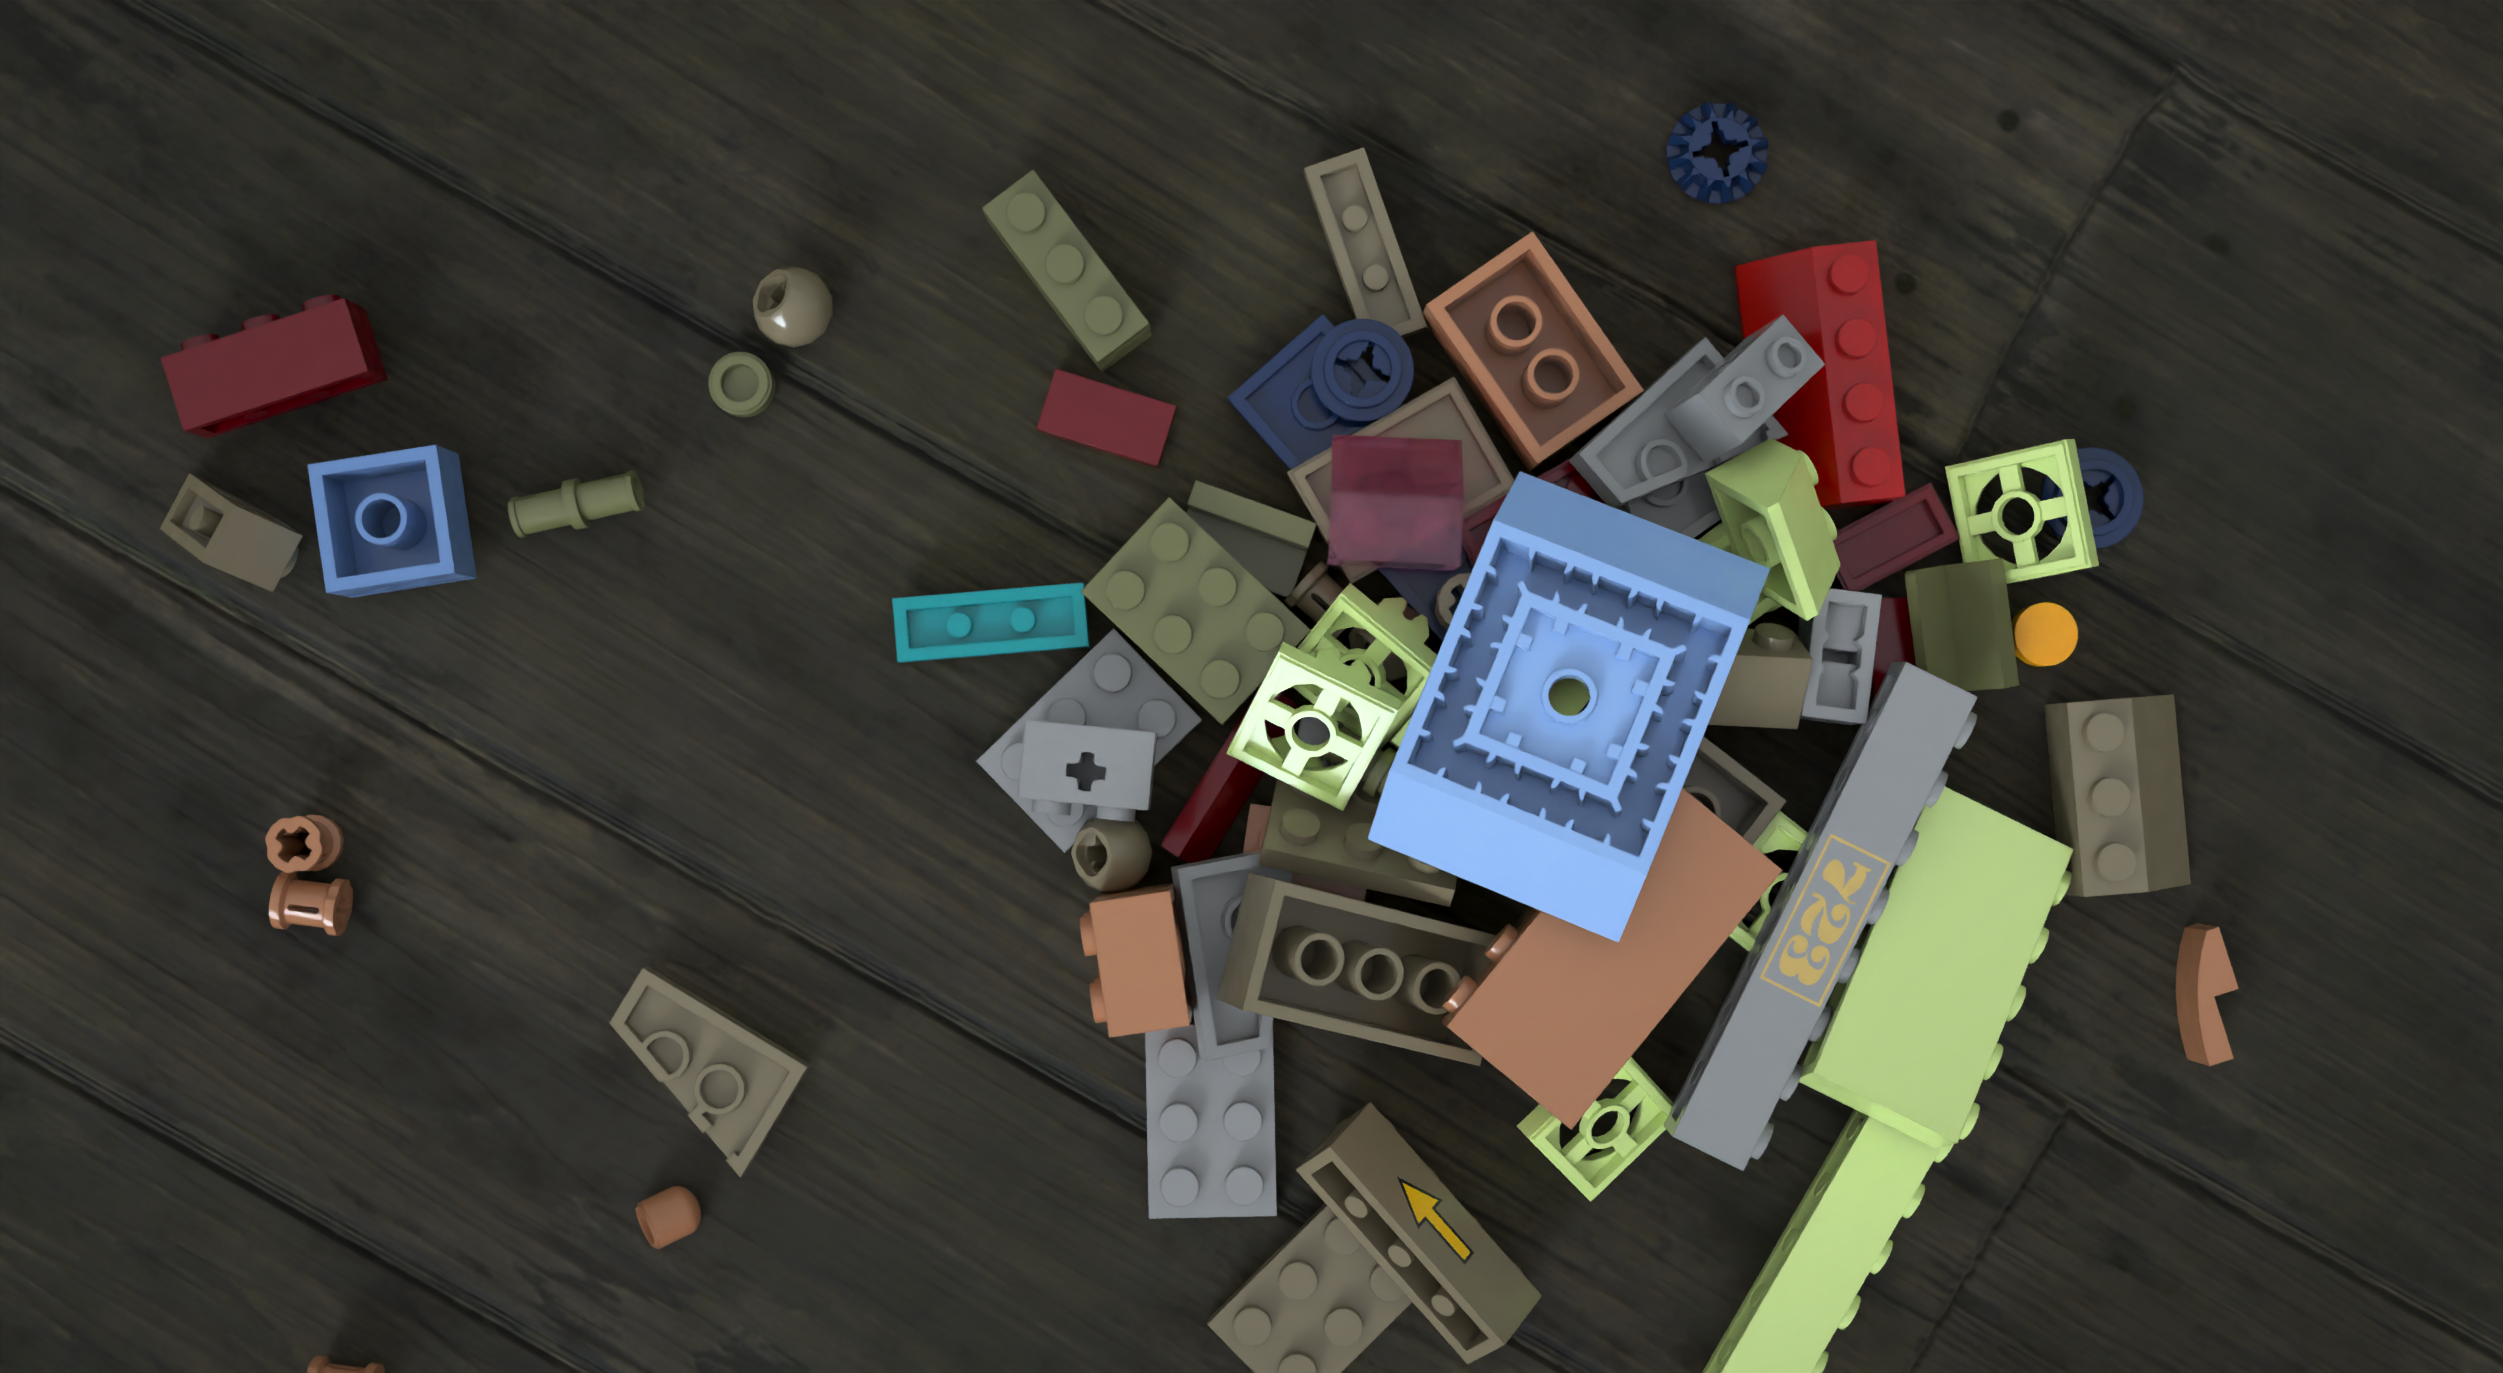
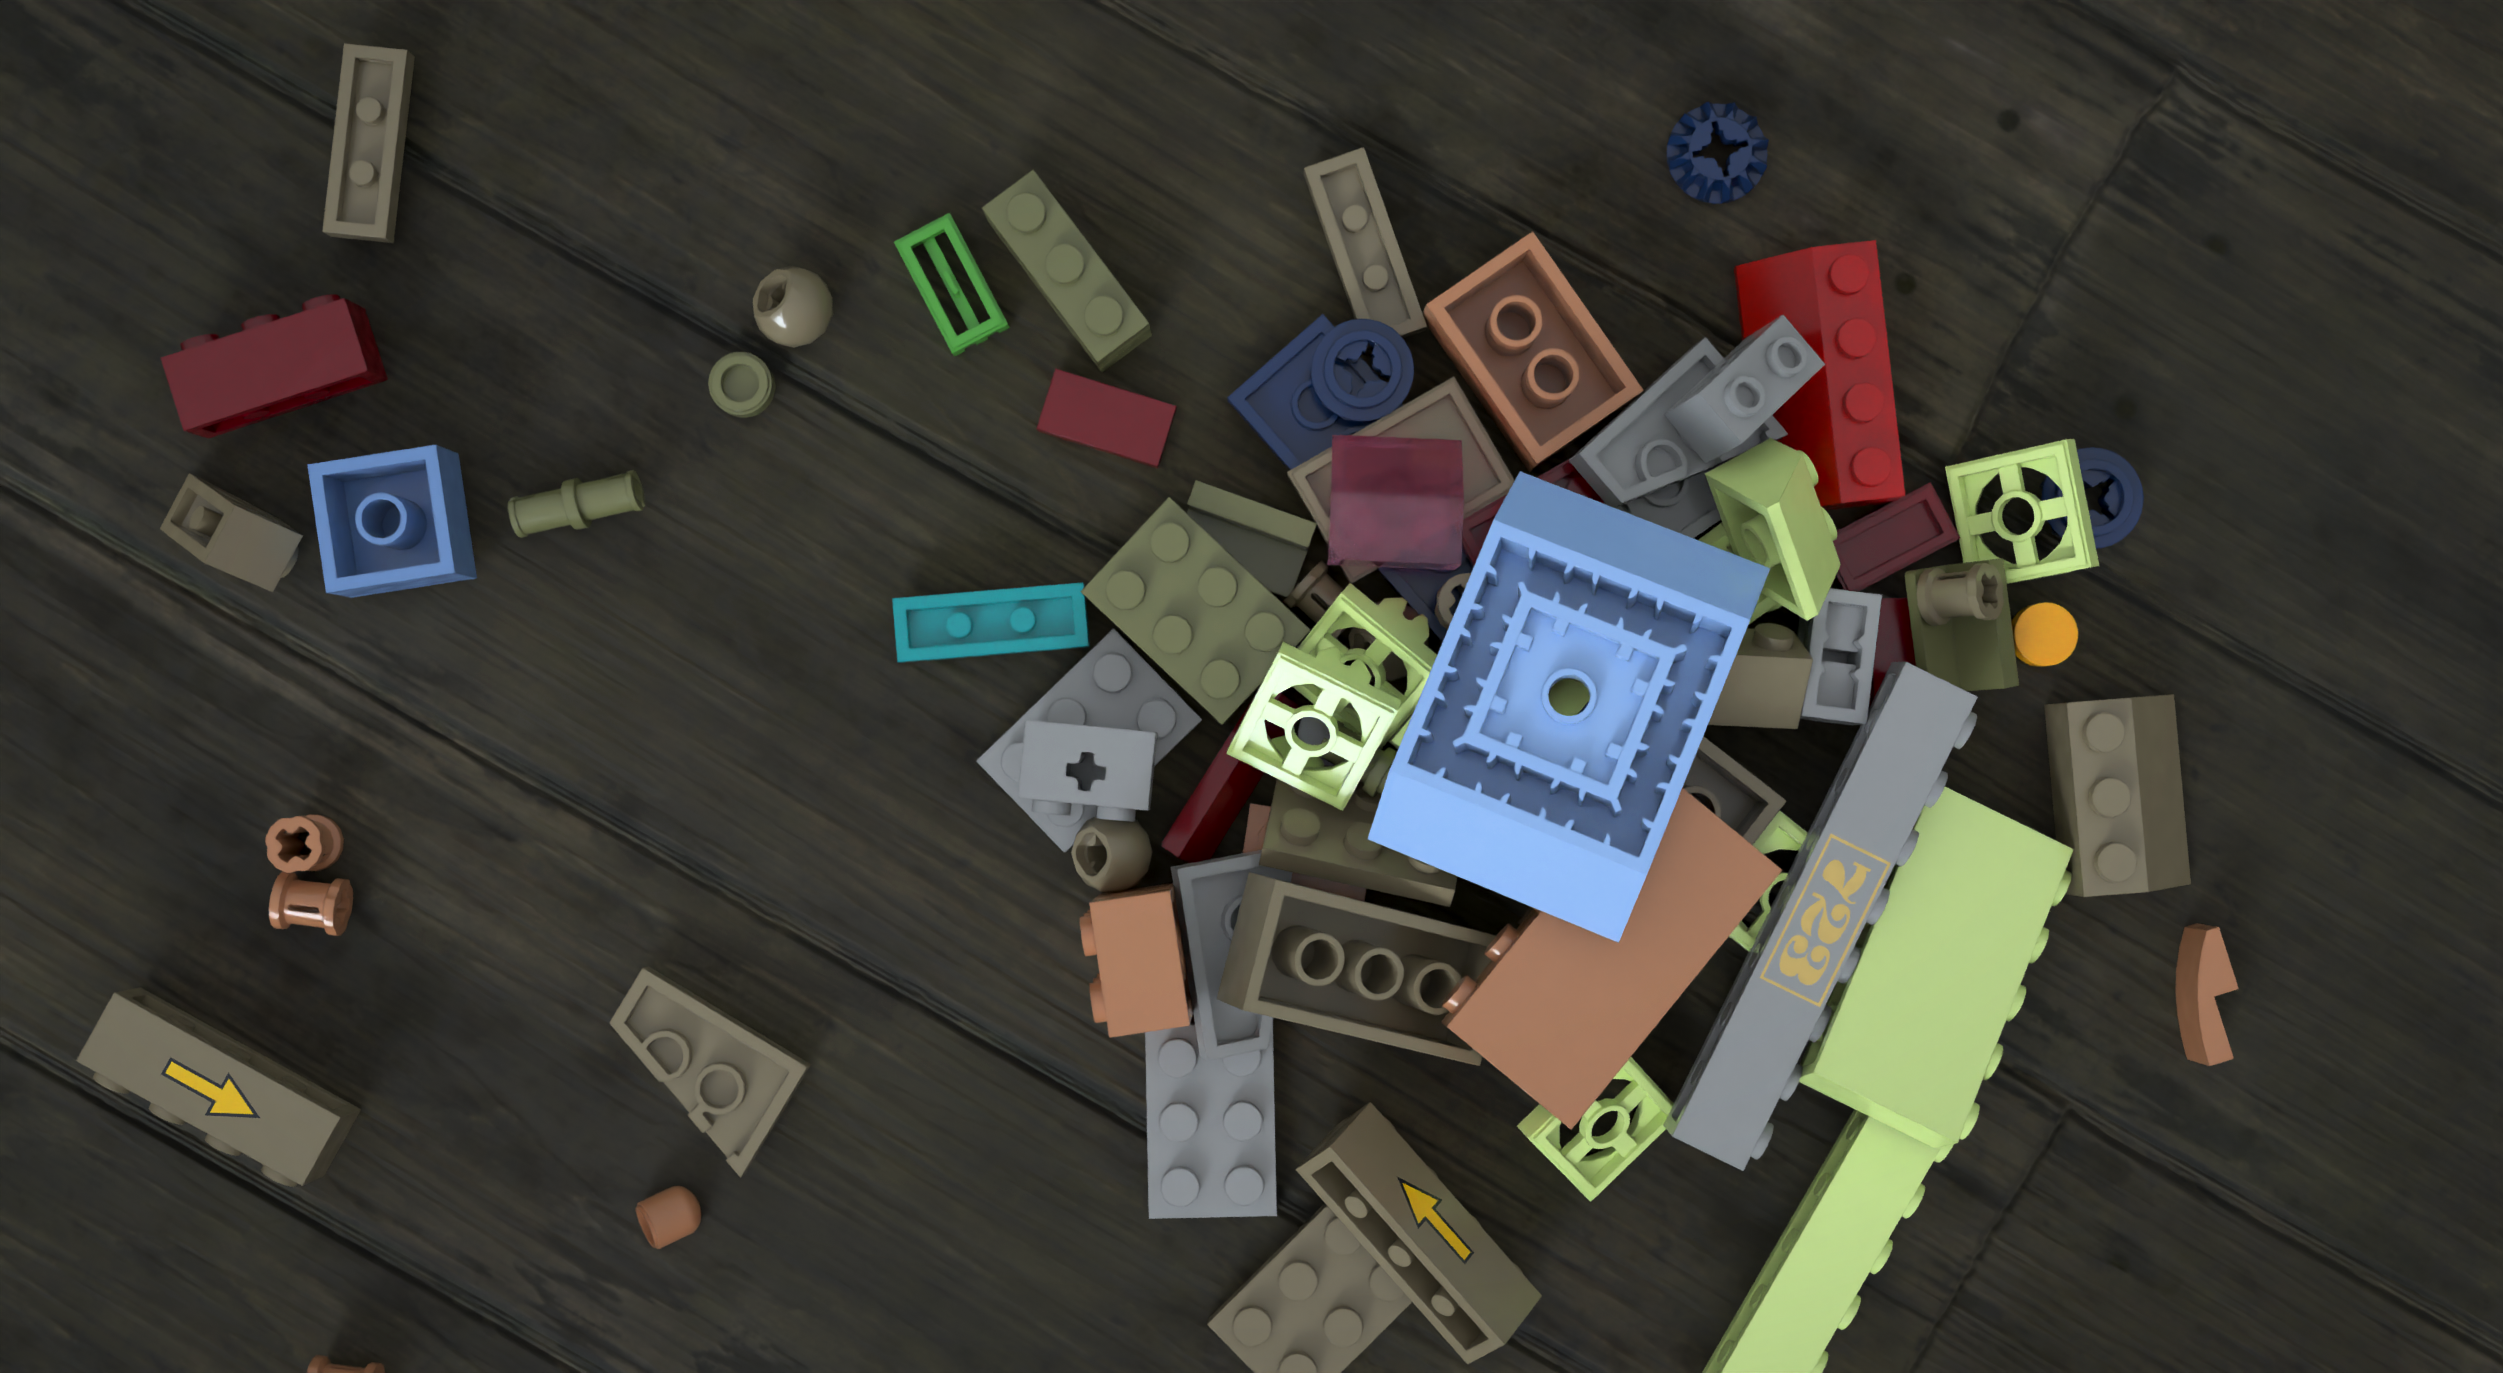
(218, 1087): none -> dark tan brick
(368, 143): none -> dark tan plate
(976, 332): none -> bright green tile
(1960, 594): none -> dark tan bush

